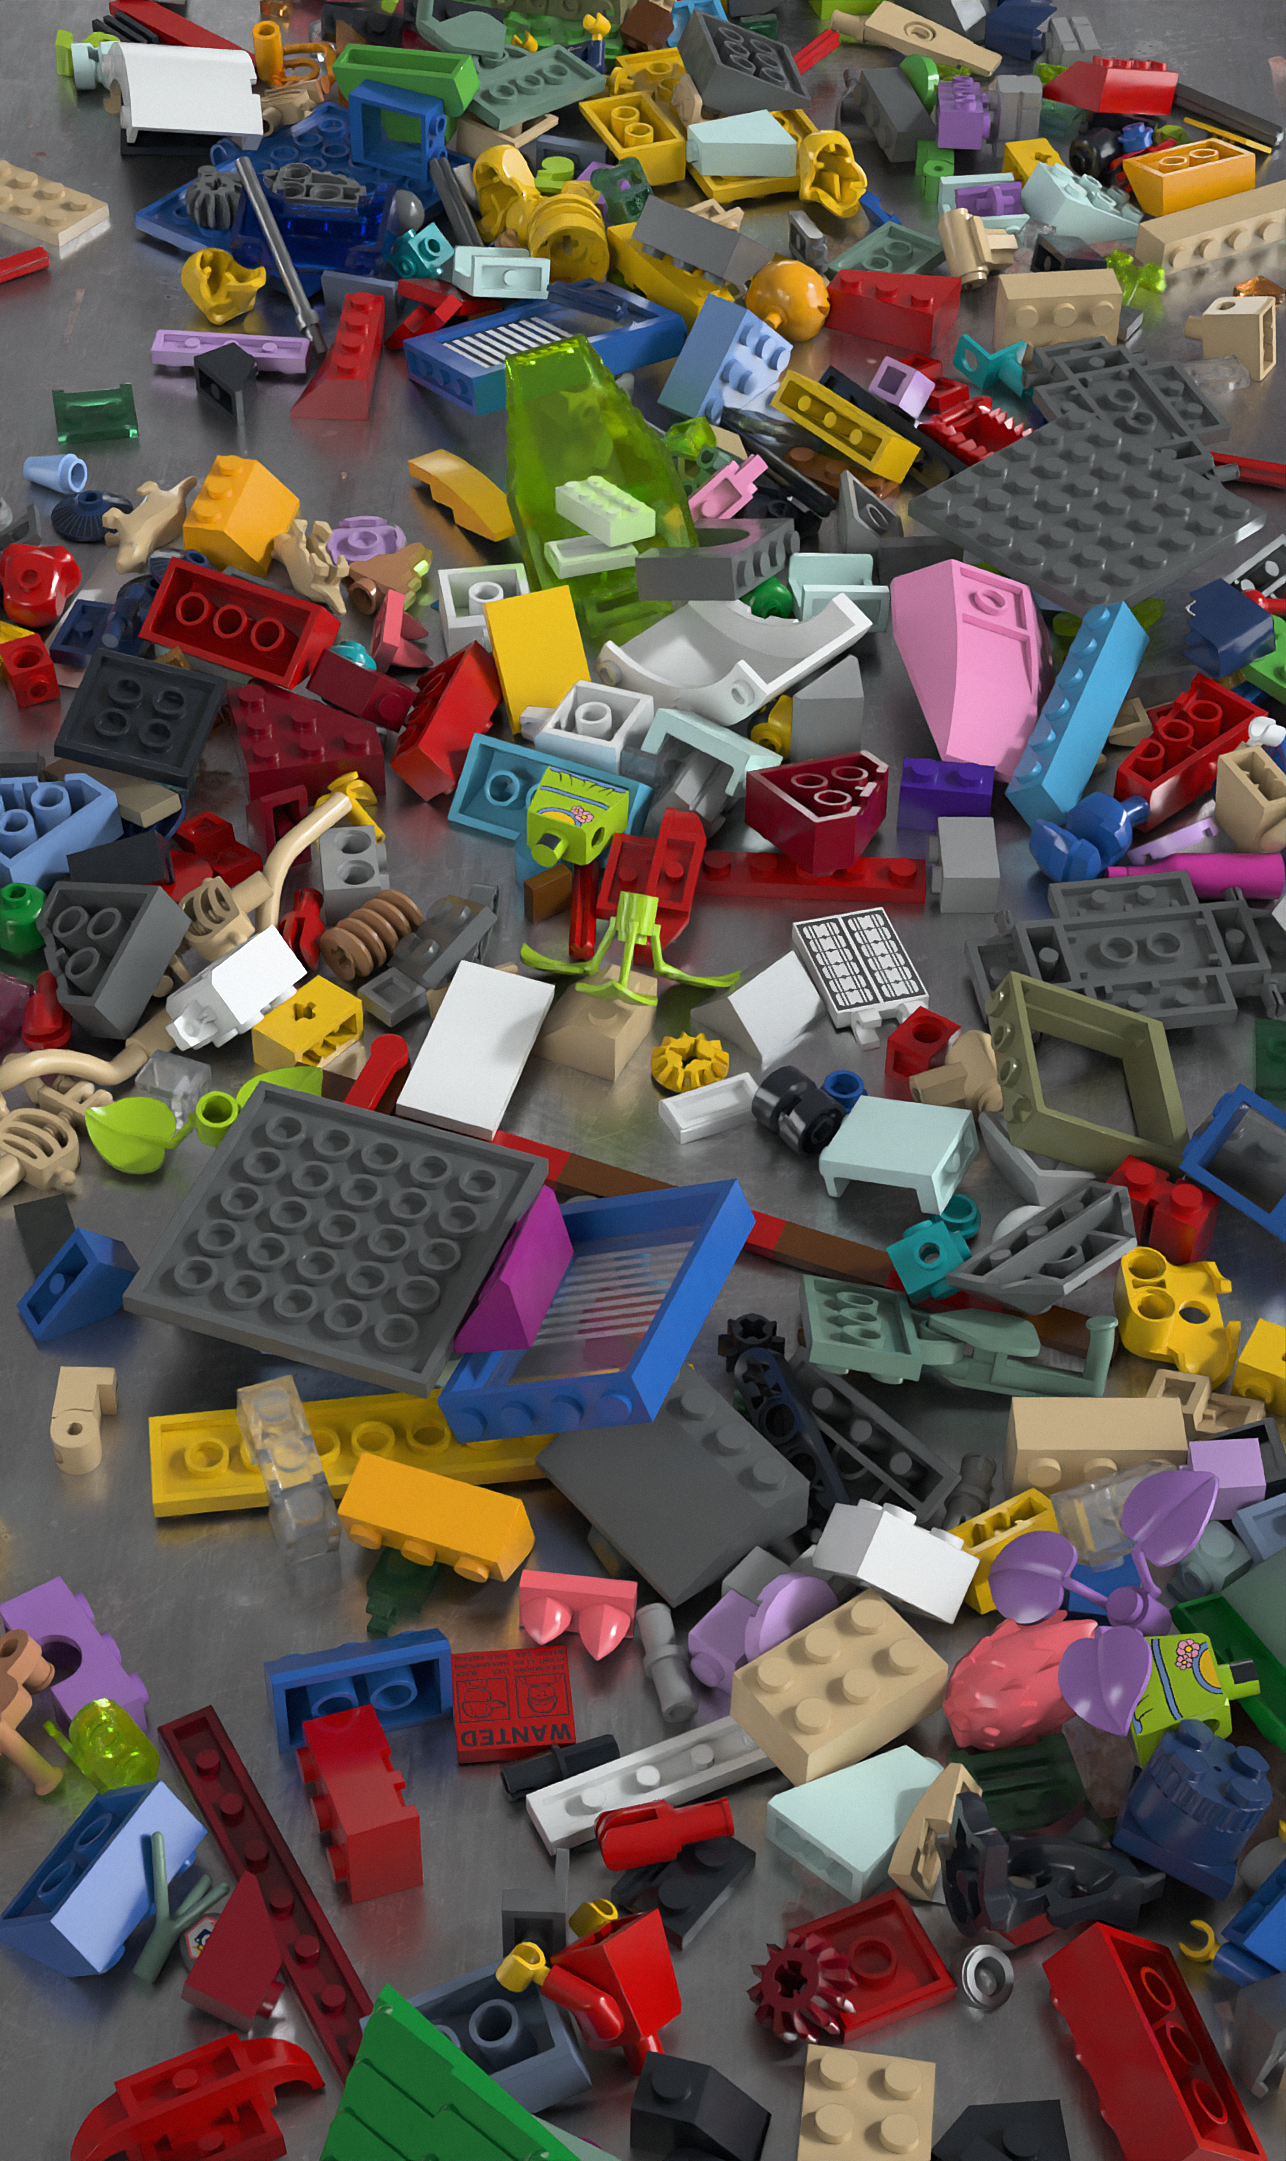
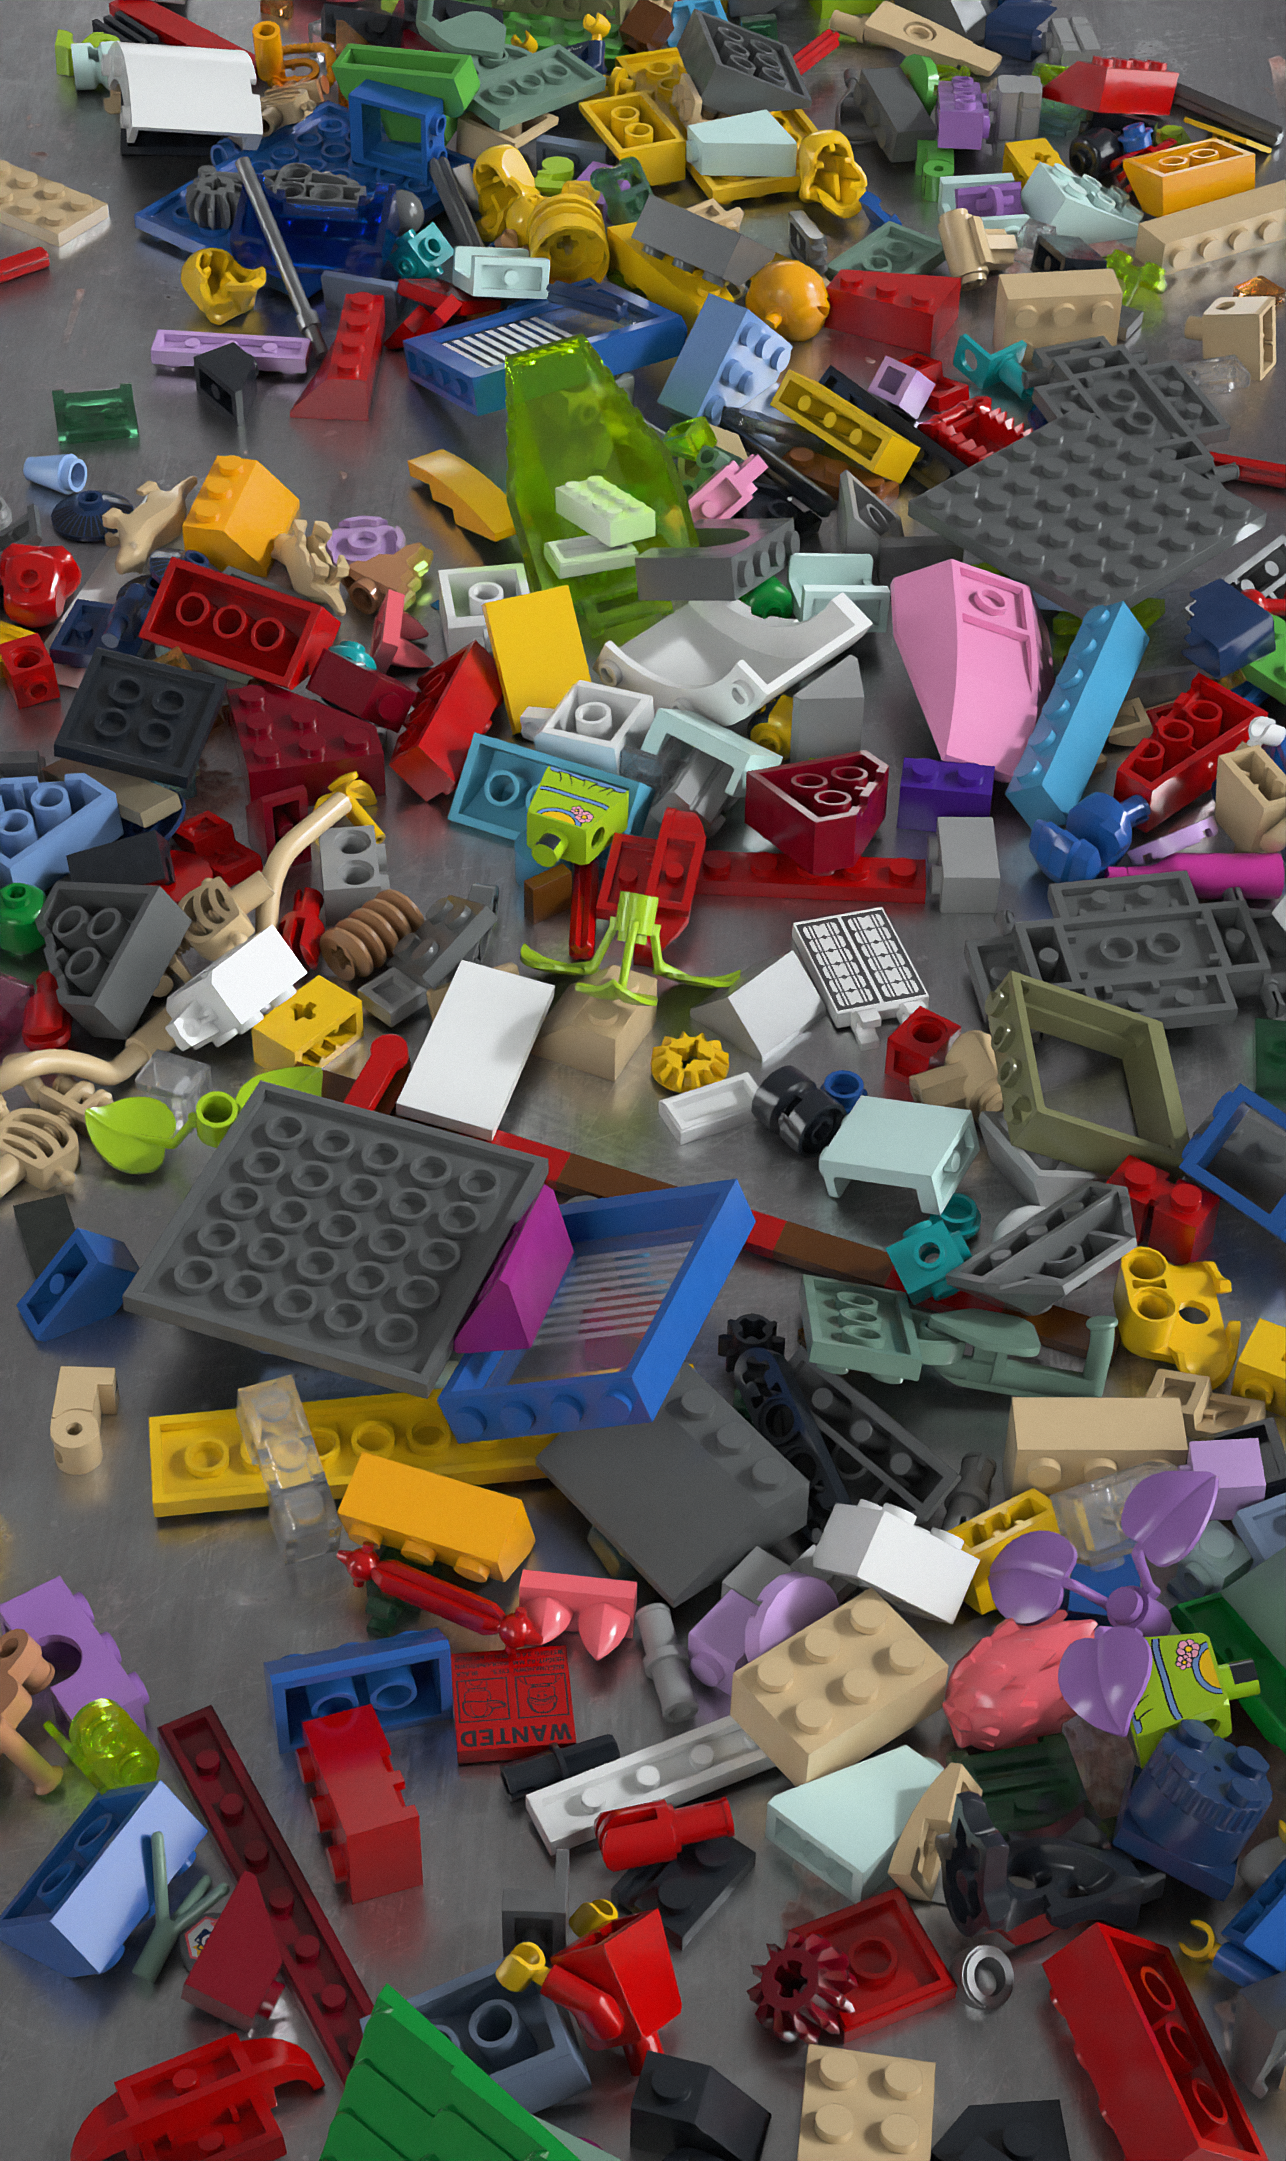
(440, 1597): none -> red wheel

